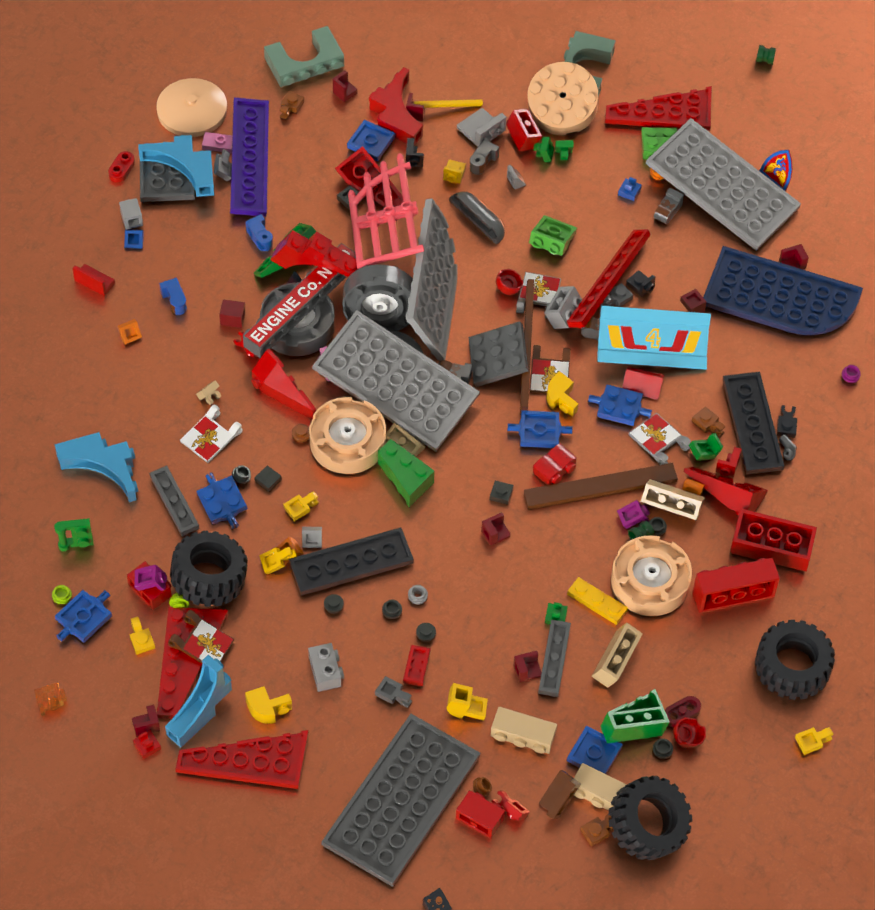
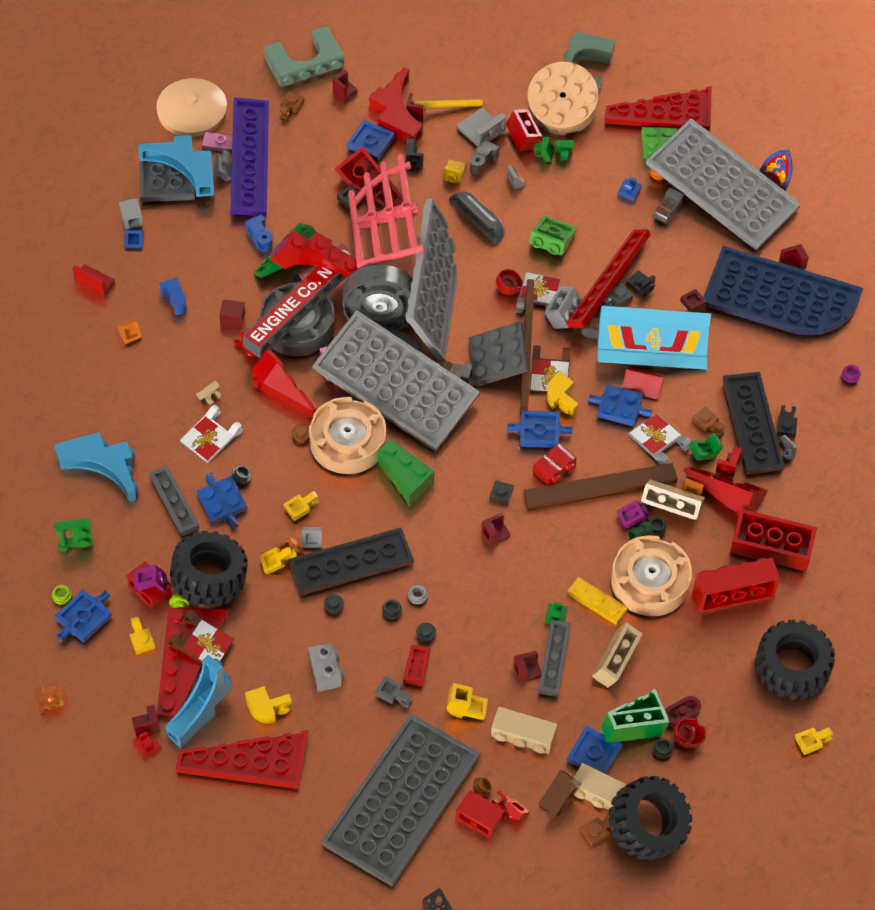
(124, 163): red plate -> none
(268, 478): pearl dark grey tile -> none
(405, 439): tan slope -> none
(766, 54): dark green wheel -> none

